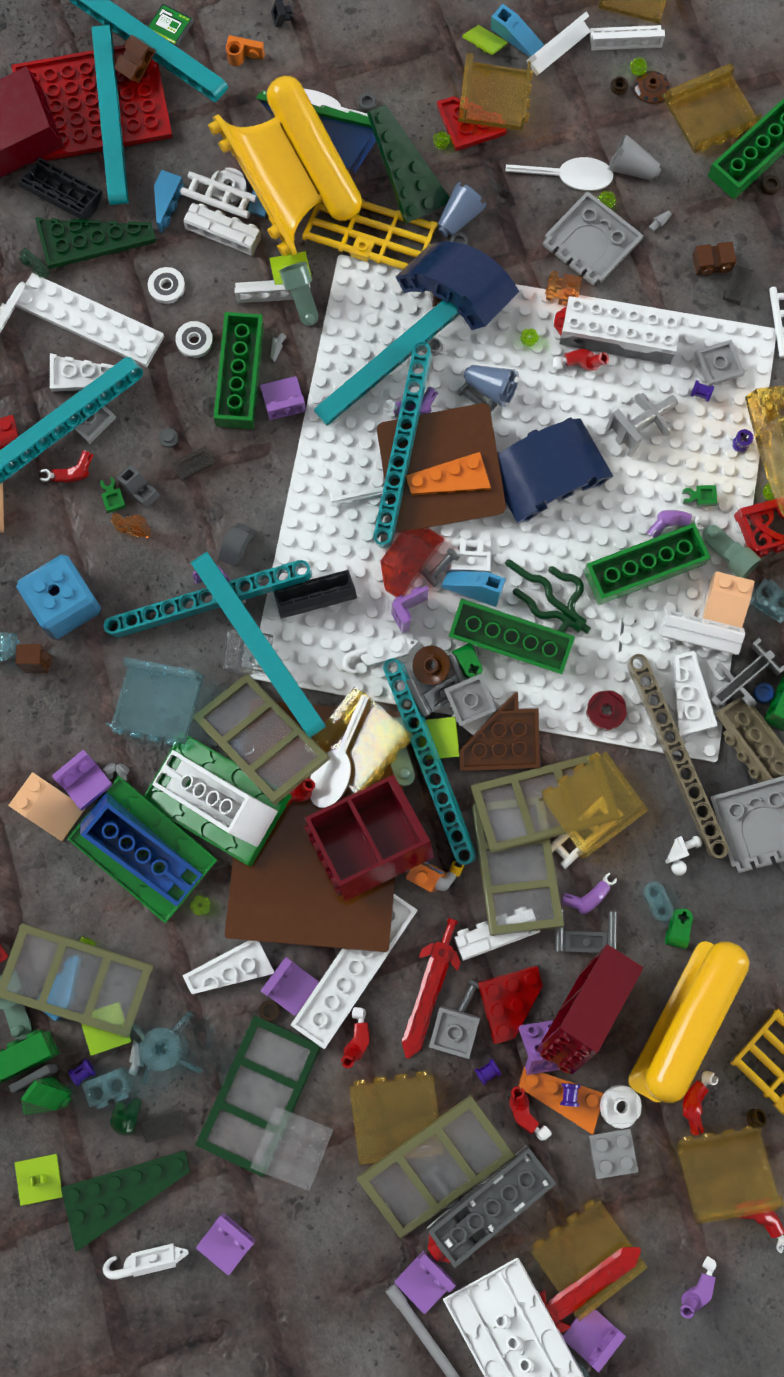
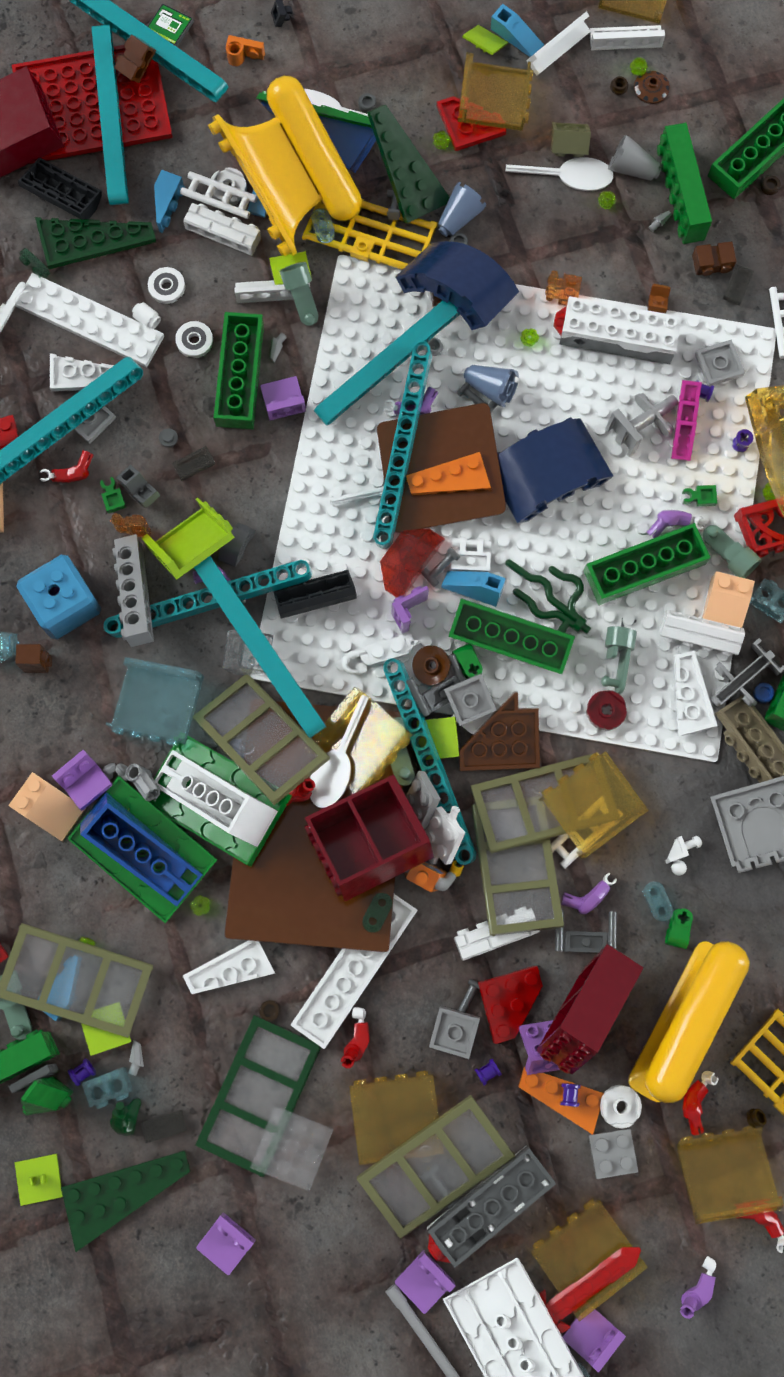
(133, 591): none -> light grey brick
(143, 781): none -> light grey piece
(146, 315): none -> white brick
(146, 1261): white plate -> none
(176, 1048): clear light blue brick -> none
(191, 540): none -> lime panel
(290, 986): medium lavender bracket -> none
(323, 229): none -> clear light blue plate
(377, 912): none -> clear green plate
(393, 213): none -> dark grey piece
(423, 798): none -> light grey plate
(431, 985): red sword -> none
(444, 834): none -> white plate
(520, 1108): red arm -> none
(570, 139): none -> olive slope
(583, 358): red arm -> none
(592, 239): light grey hinge -> none
(621, 640): none -> sand green piece
(658, 298): none -> dark orange bracket
(677, 766): dark tan beam -> none
(684, 183): none -> green brick
(686, 420): none -> dark pink slope
(710, 108): clear yellow panel -> none

